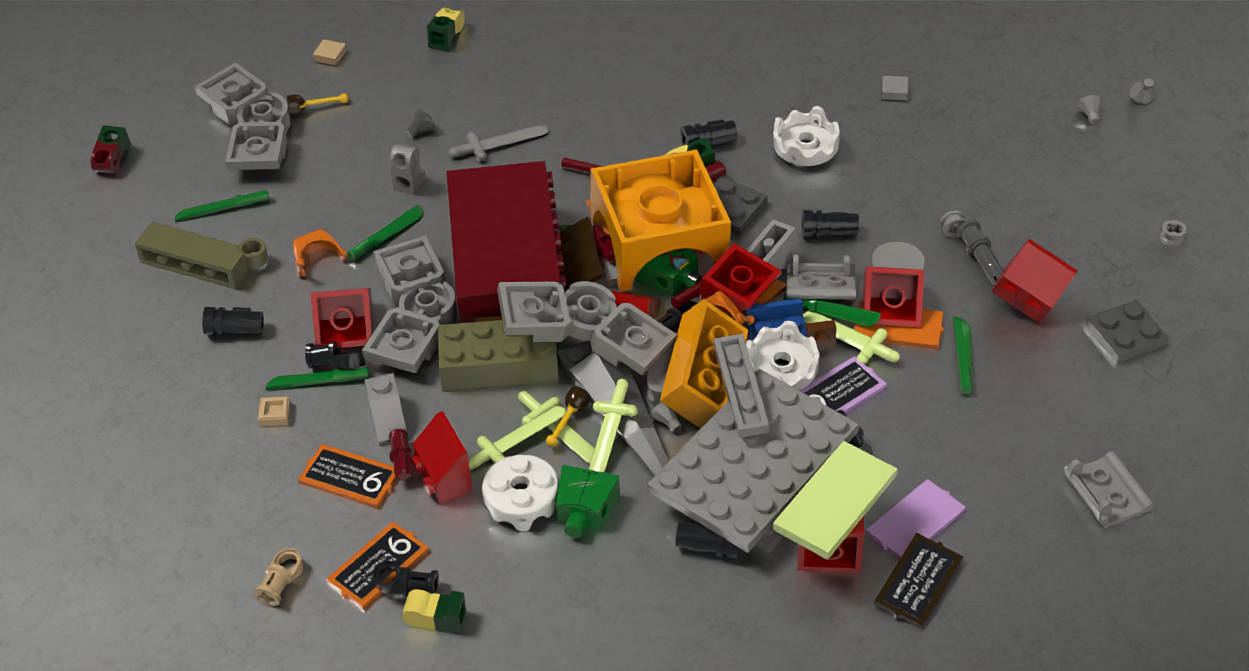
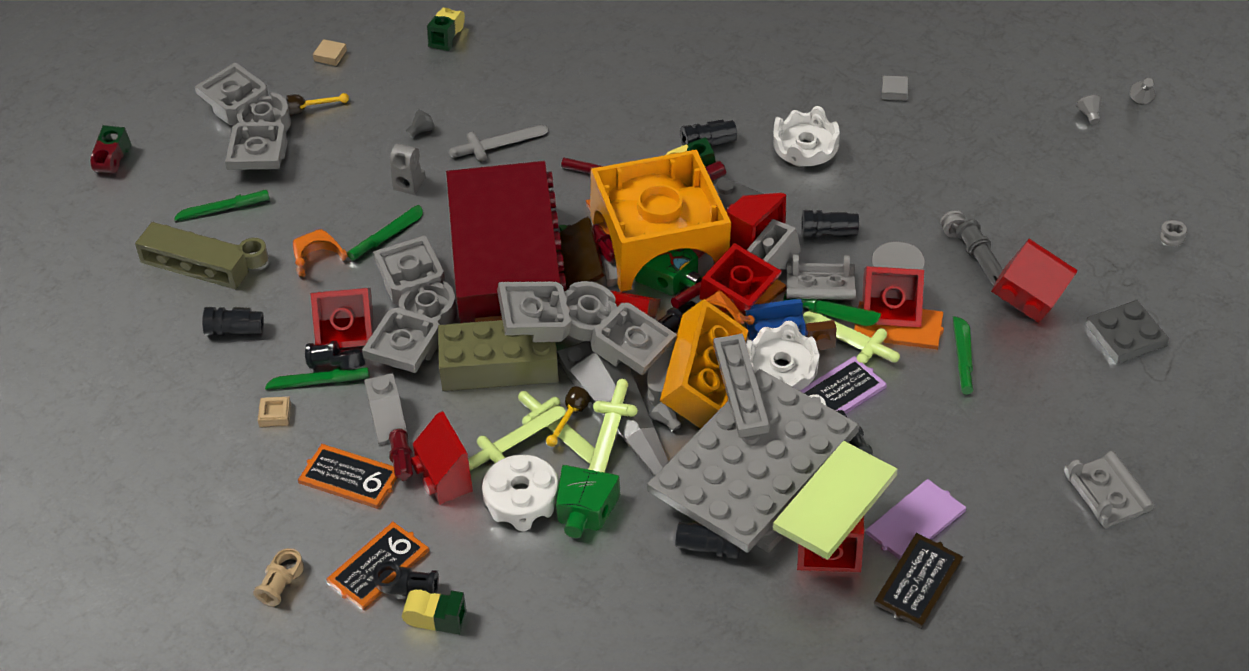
(753, 214): none -> red slope

